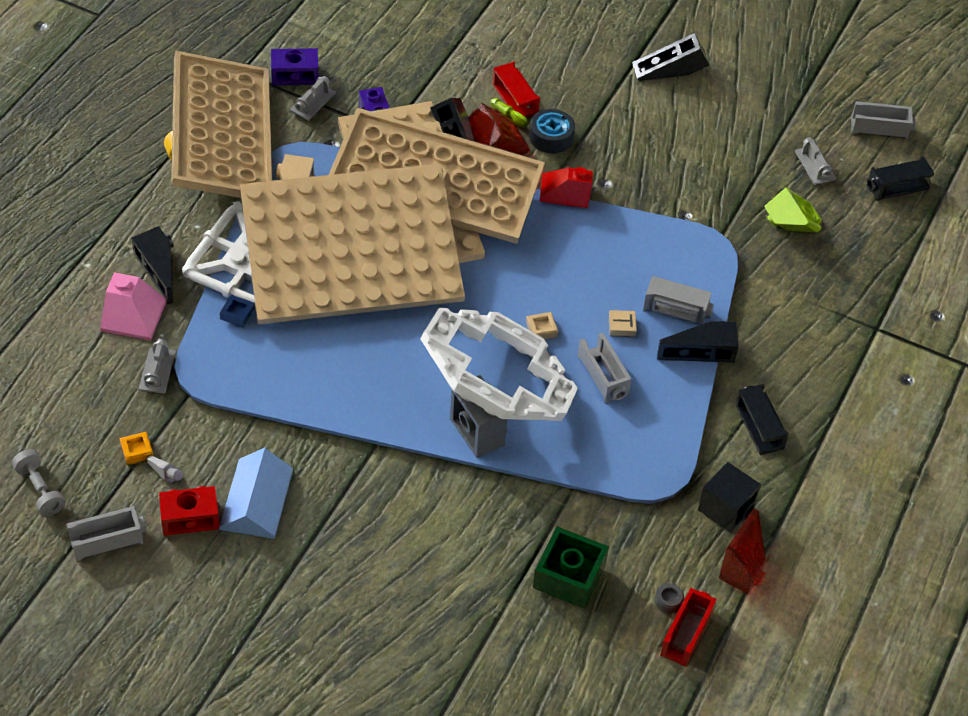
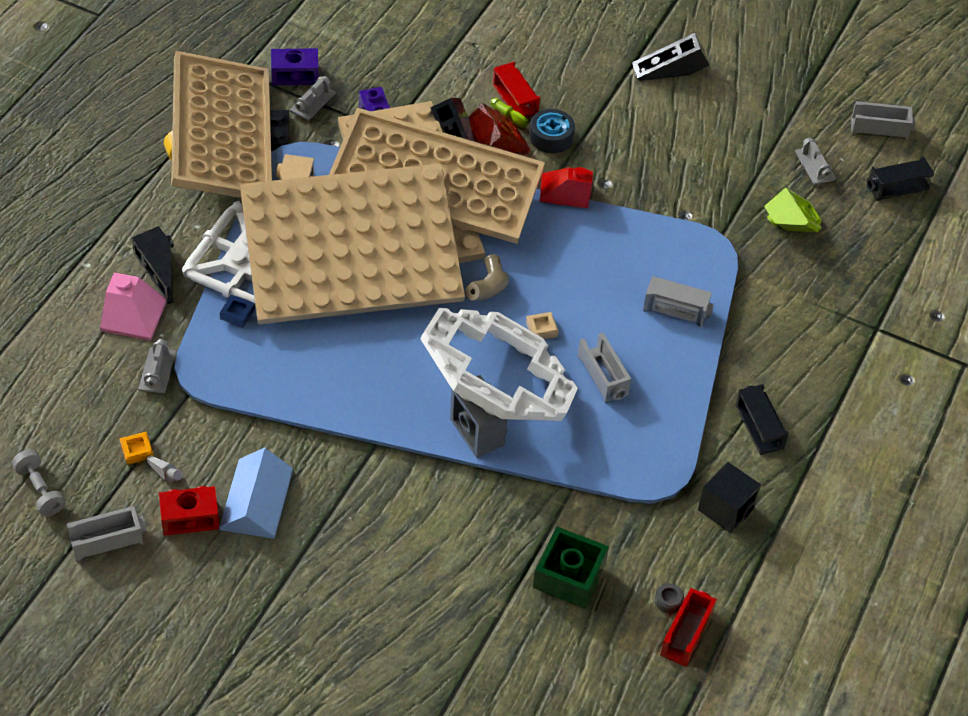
(279, 128): none -> black plate
(492, 284): none -> dark tan arm
(622, 323): tan tile -> none
(704, 343): black slope -> none
(745, 556): clear red slope -> none

